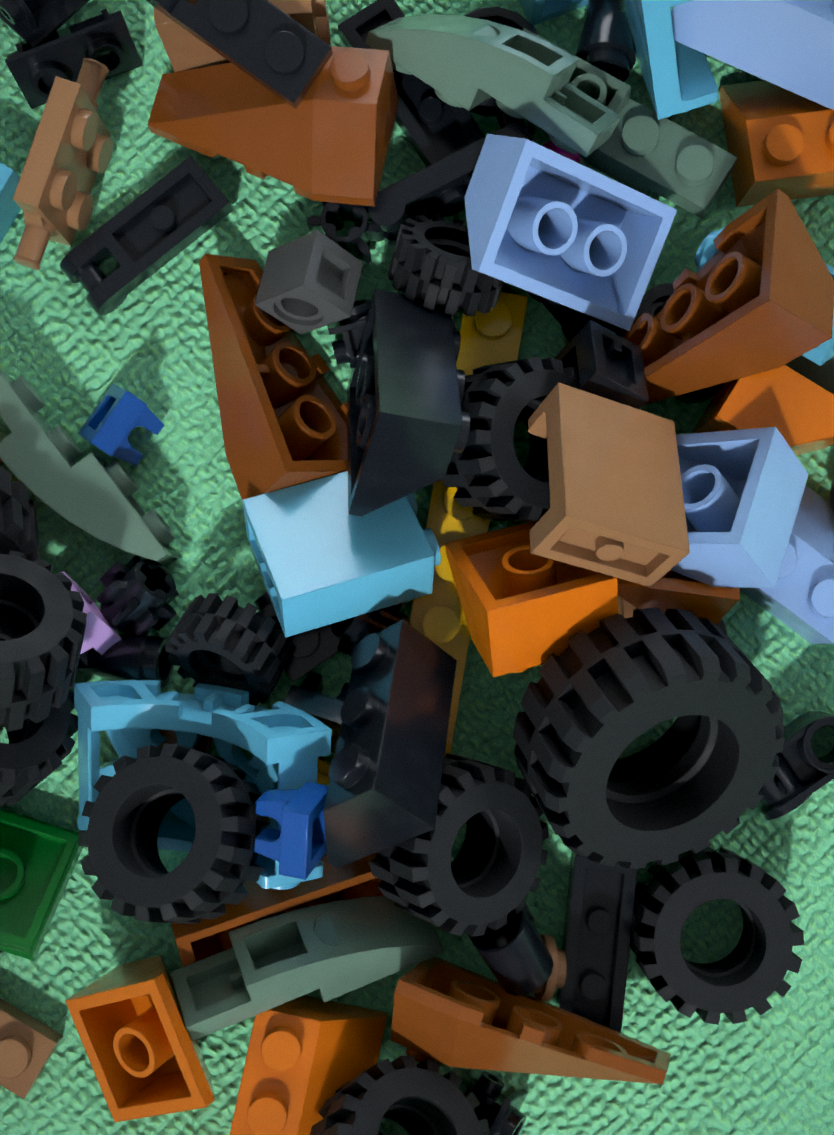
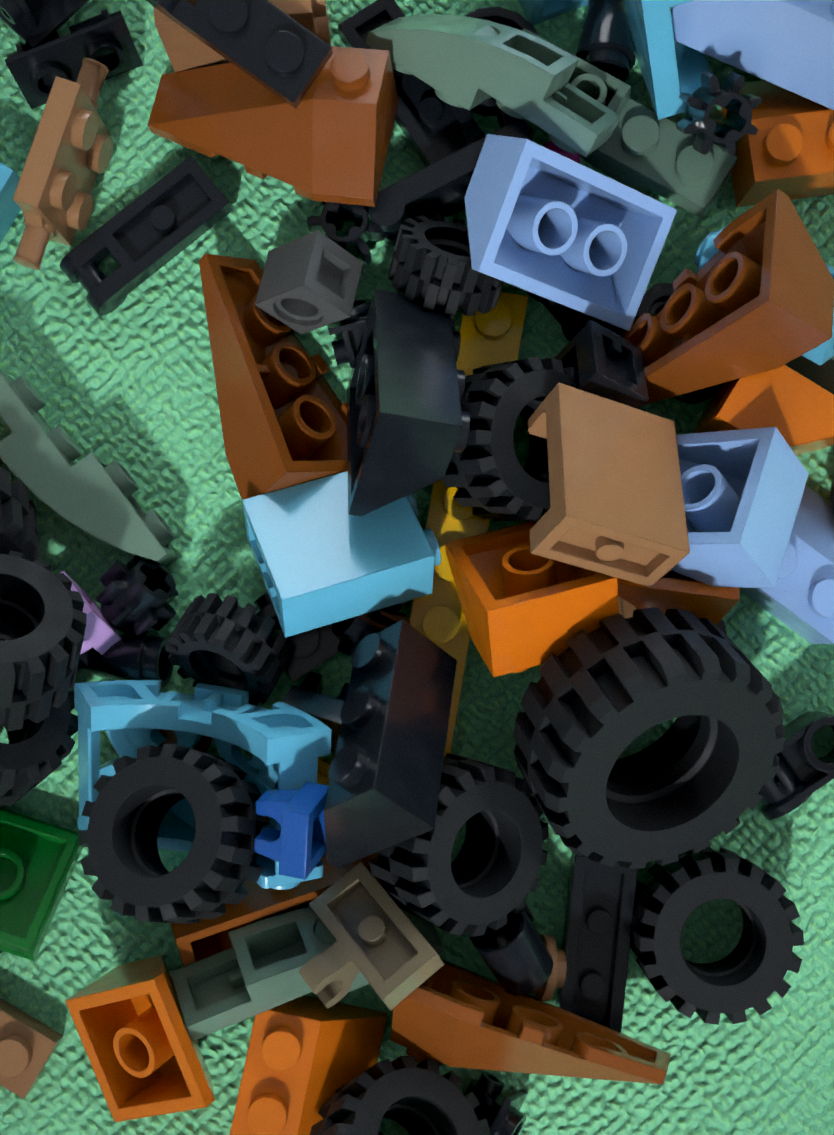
(114, 419): blue tile -> none
(370, 939): none -> dark tan plate
(737, 118): none -> black gear

